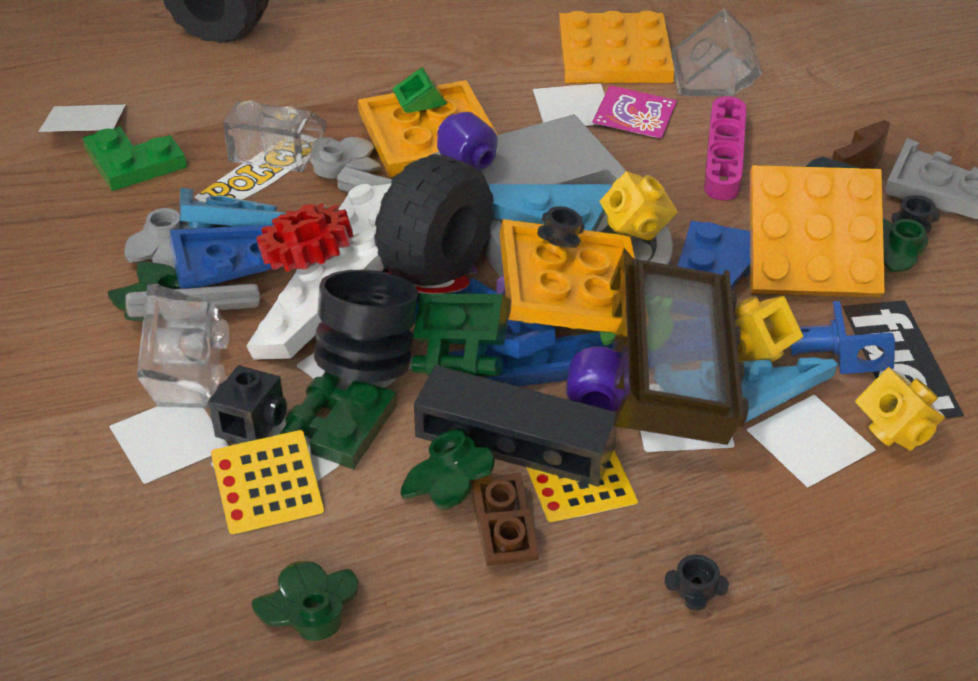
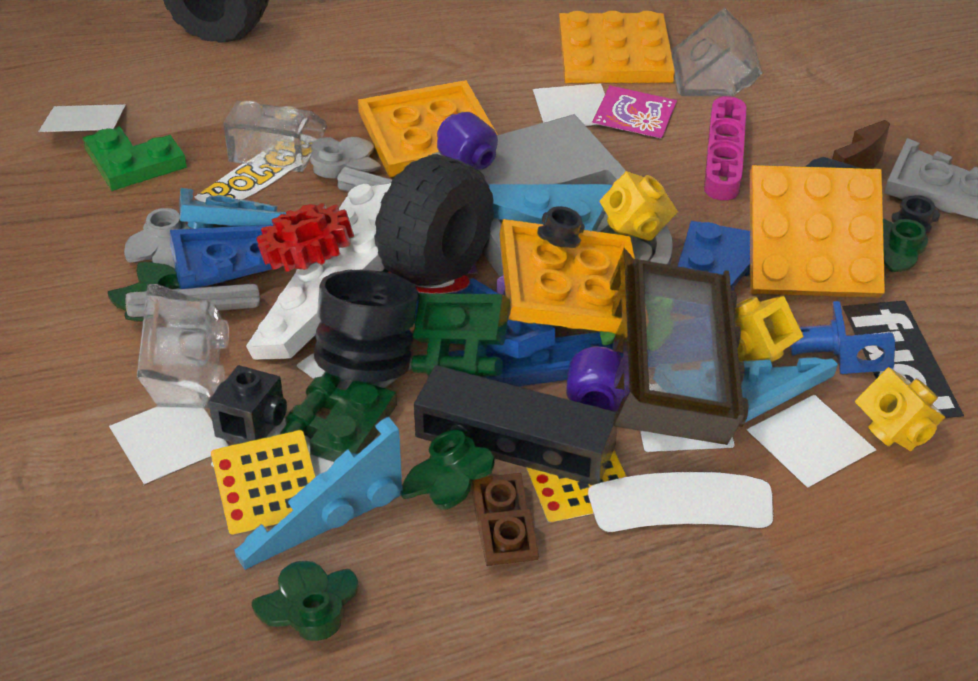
(333, 497): none -> dark azure wing
(418, 92): green slope -> none
(681, 500): none -> white sticker
(698, 570): black plate -> none

